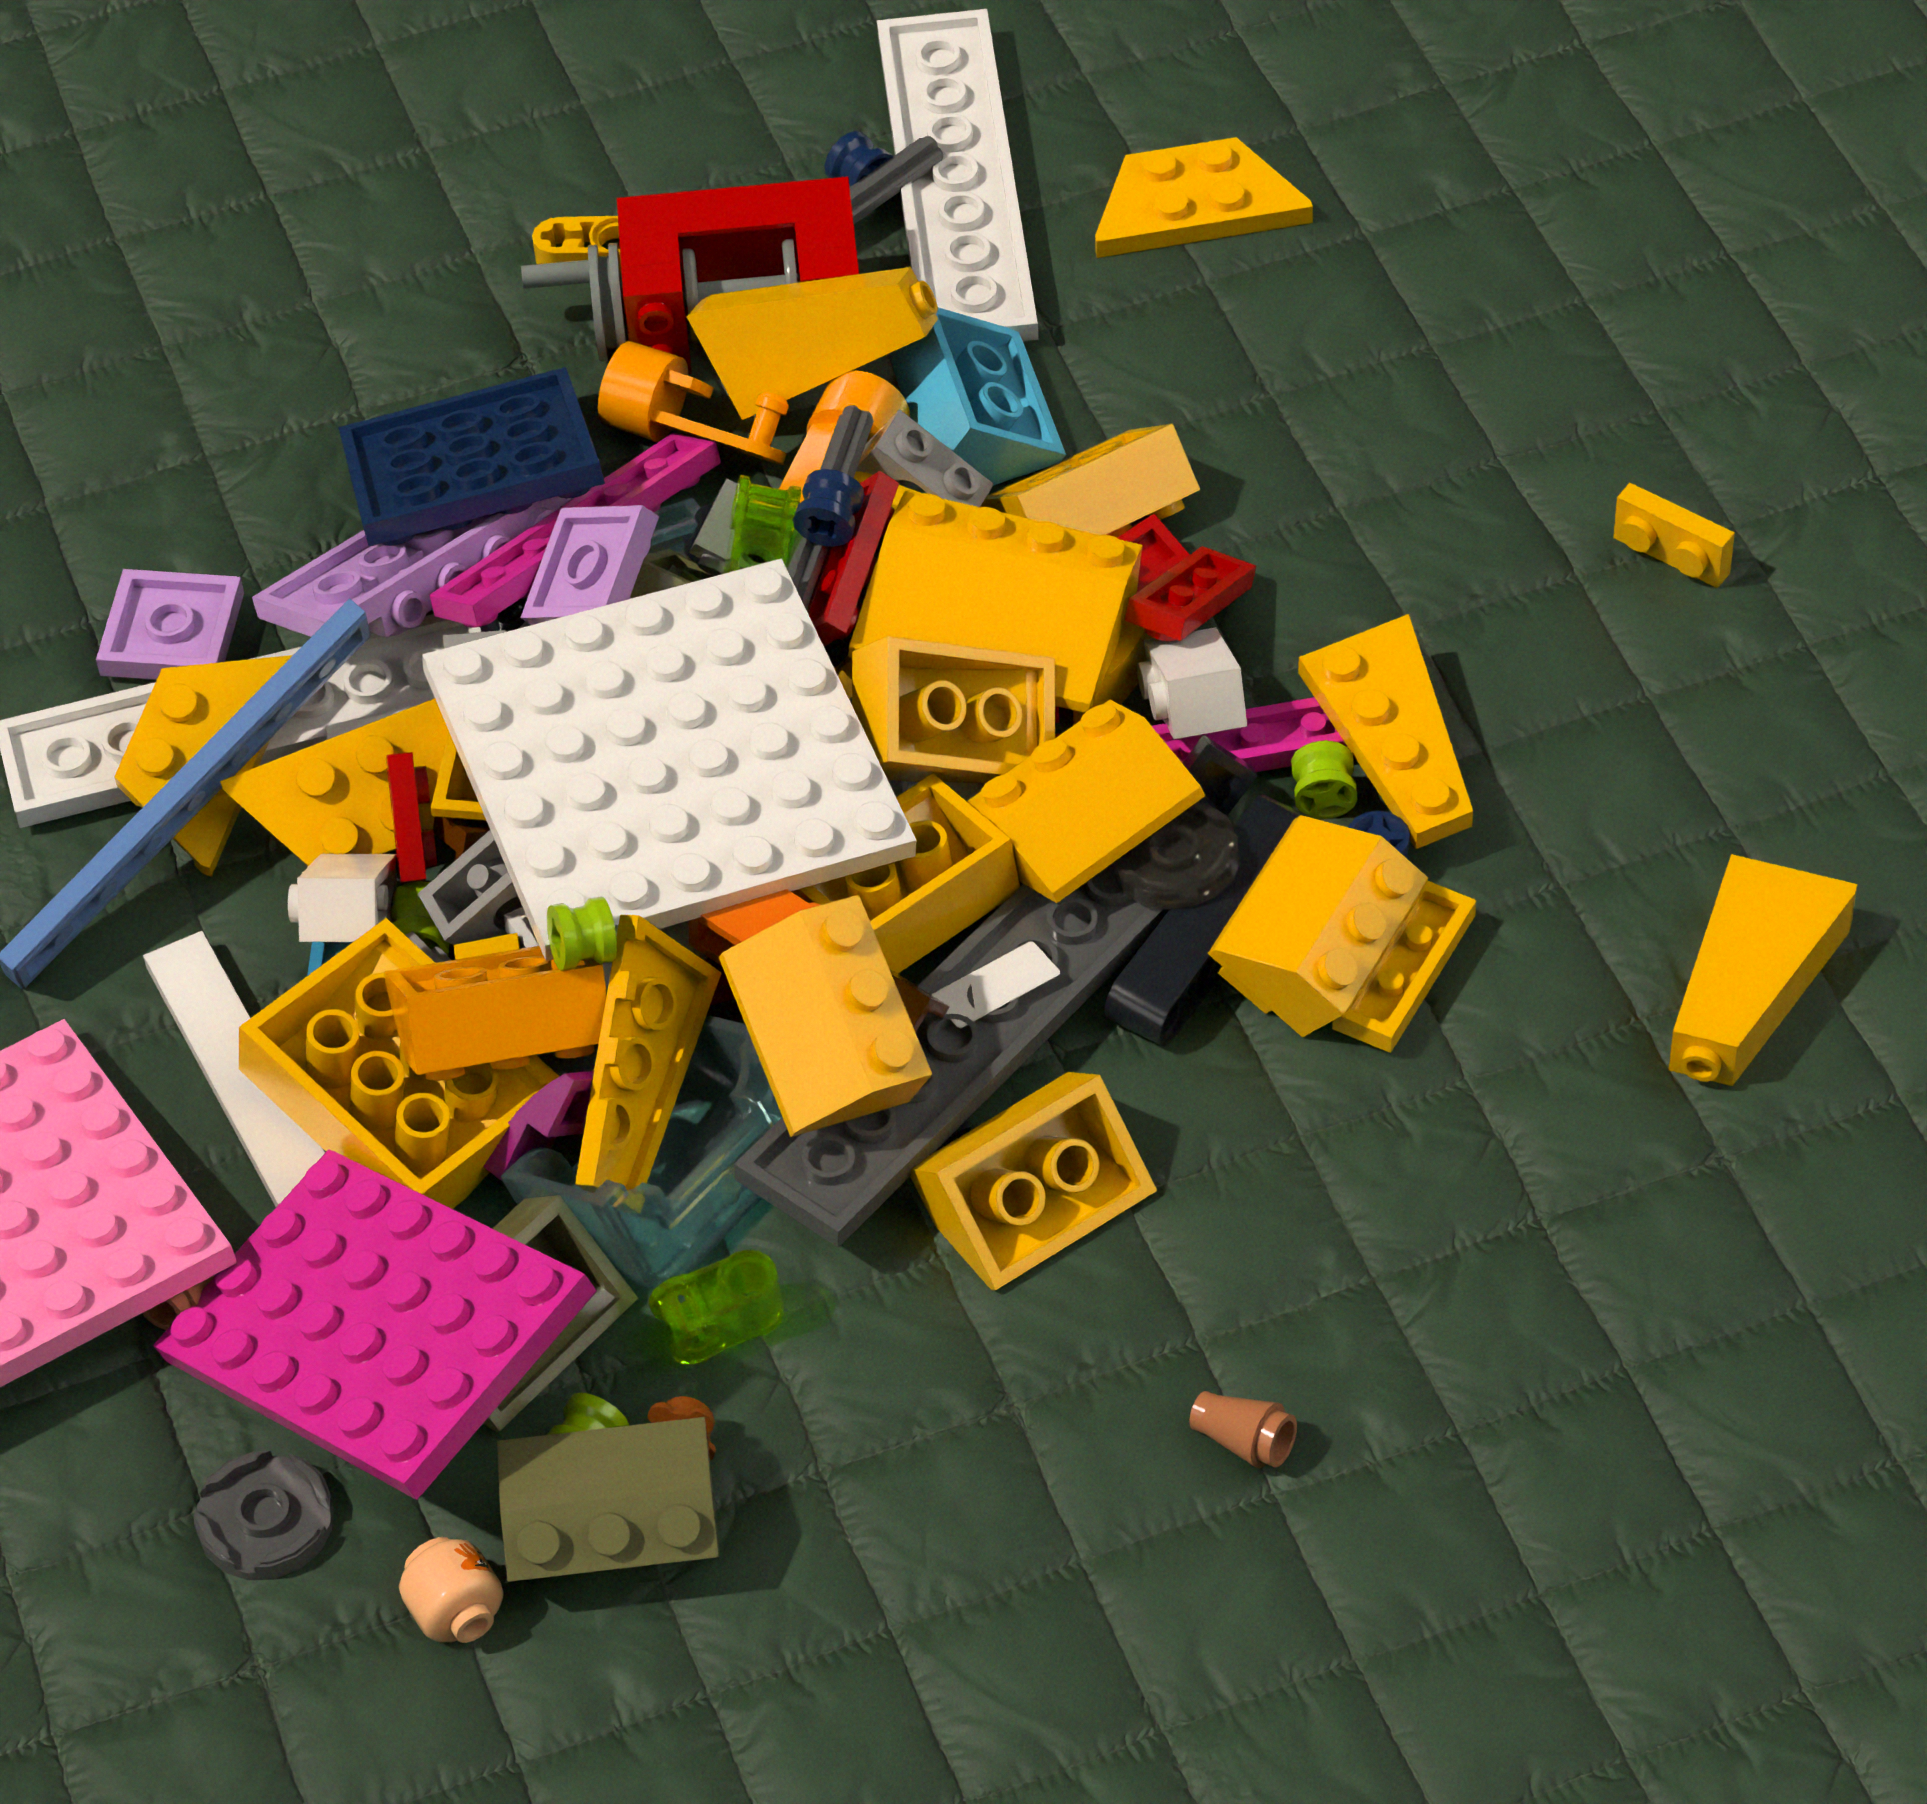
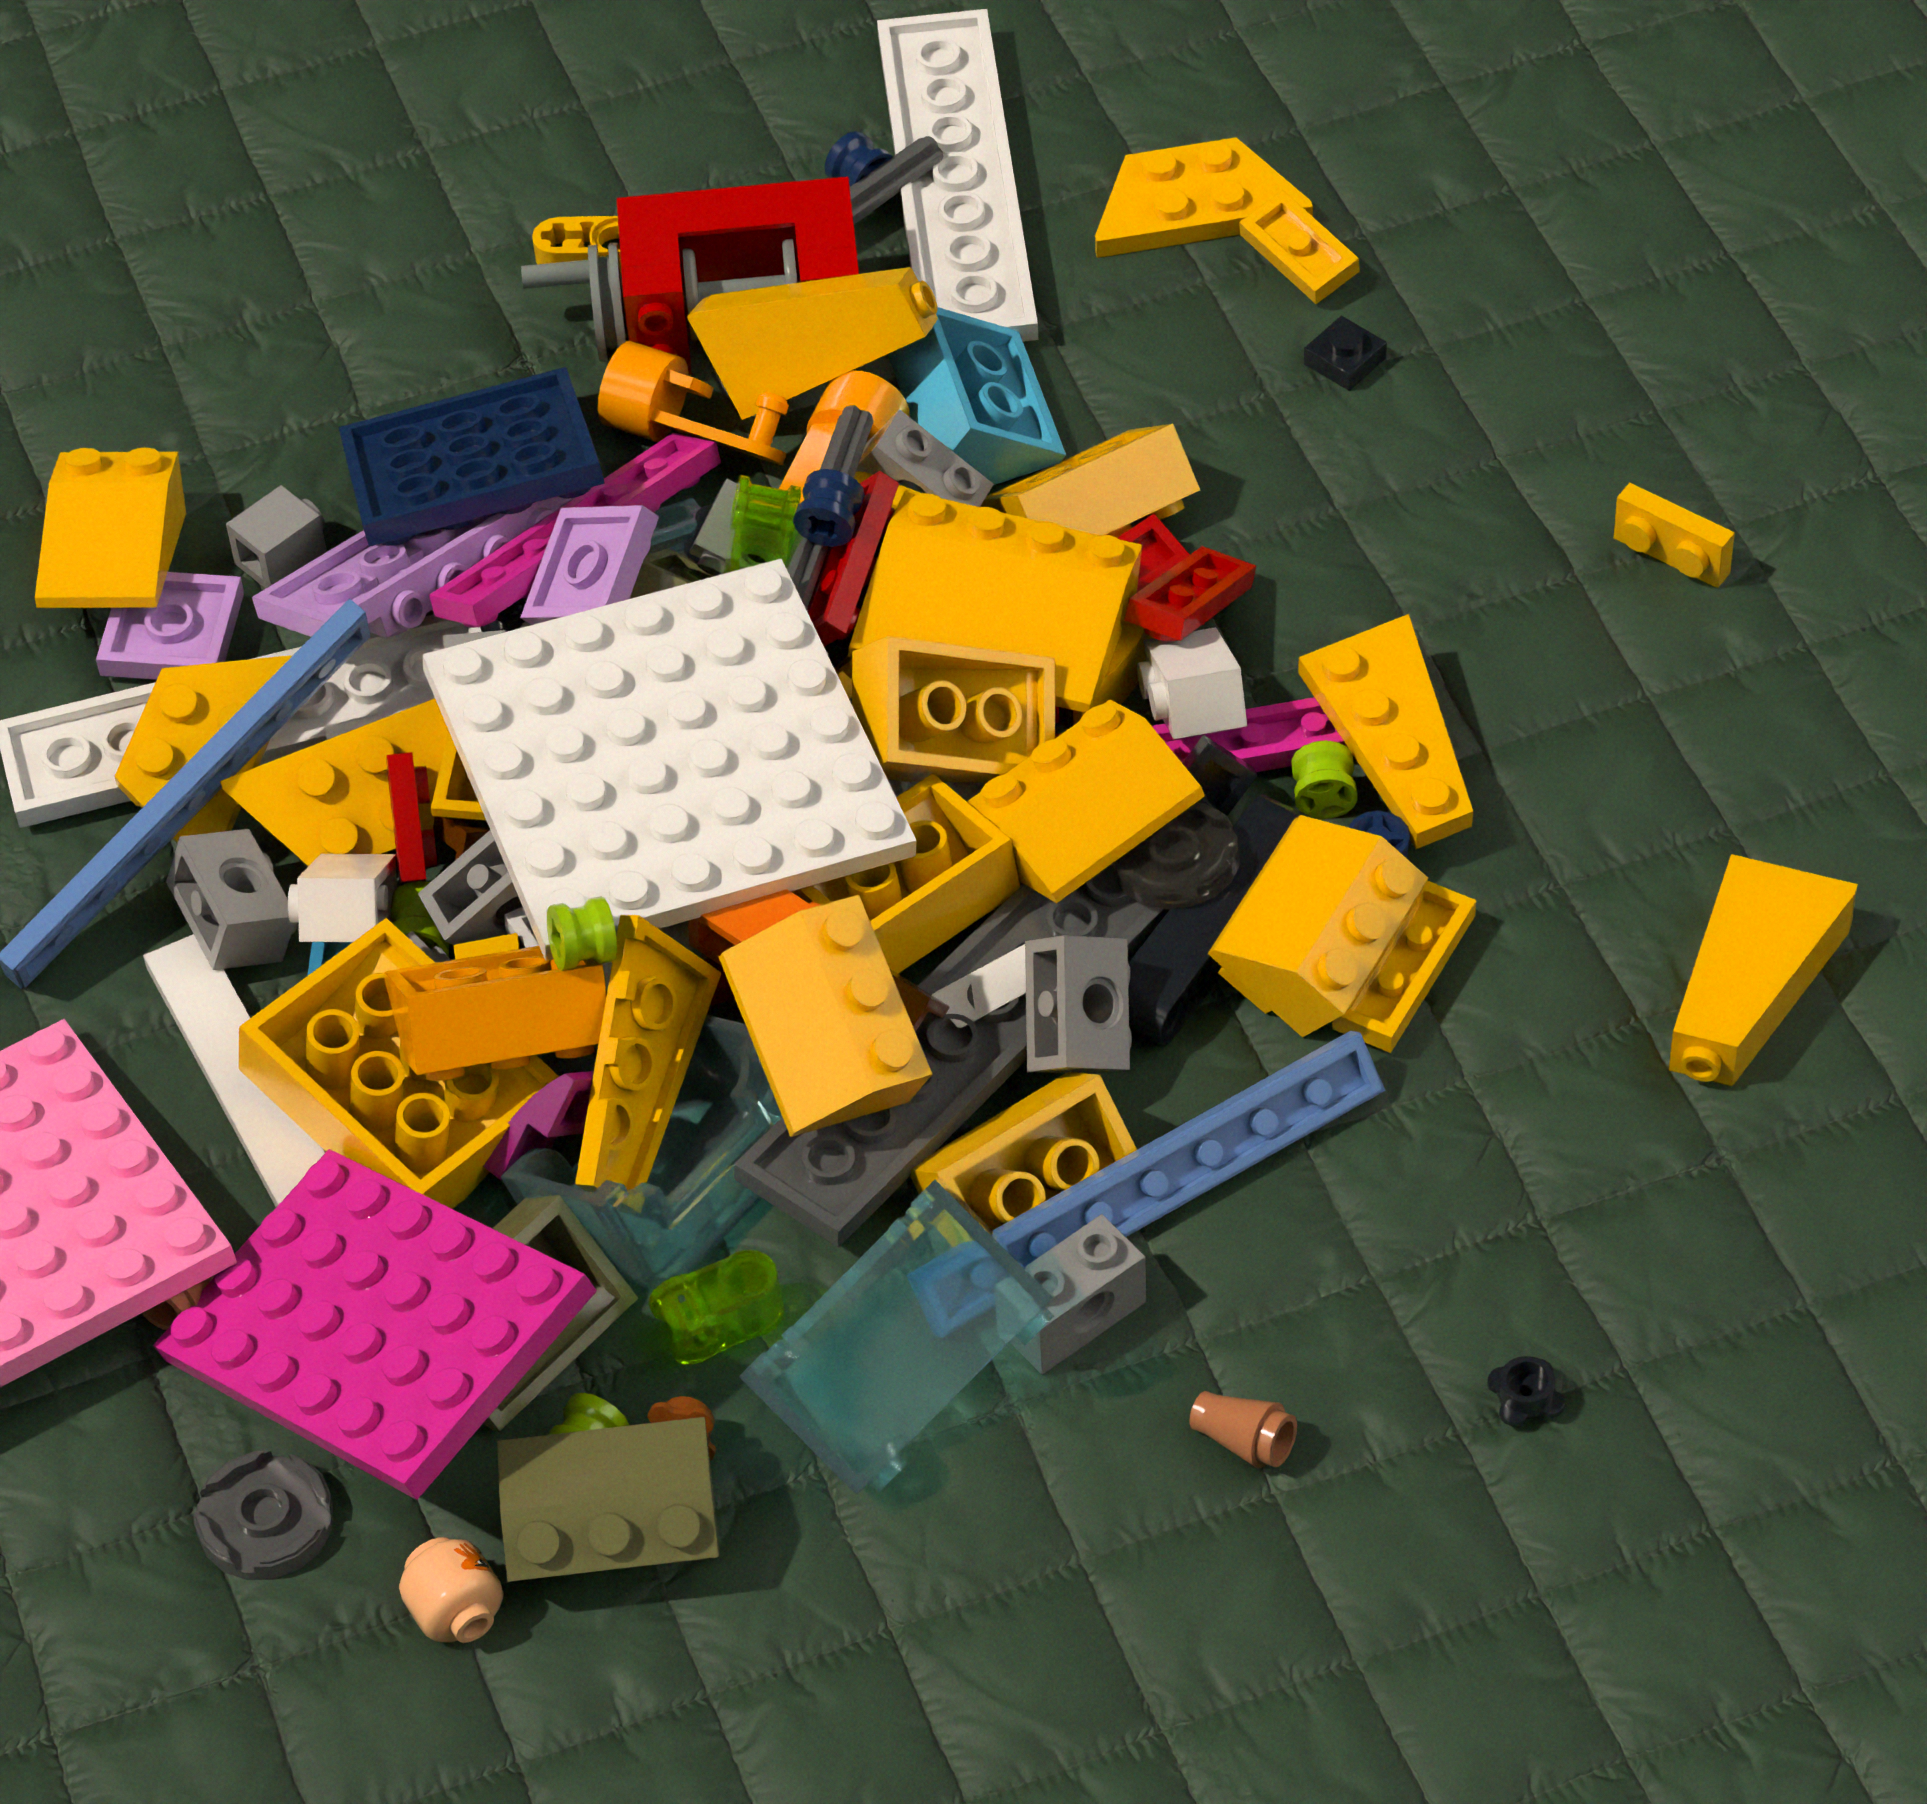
(110, 529): none -> yellow slope
(231, 899): none -> light grey brick
(276, 536): none -> light grey brick
(899, 1337): none -> clear light blue windscreen
(1077, 1005): none -> light grey brick
(1094, 1285): none -> light grey brick
(1205, 1148): none -> medium blue tile
(1299, 246): none -> yellow plate
(1345, 353): none -> black plate
(1531, 1375): none -> black plate

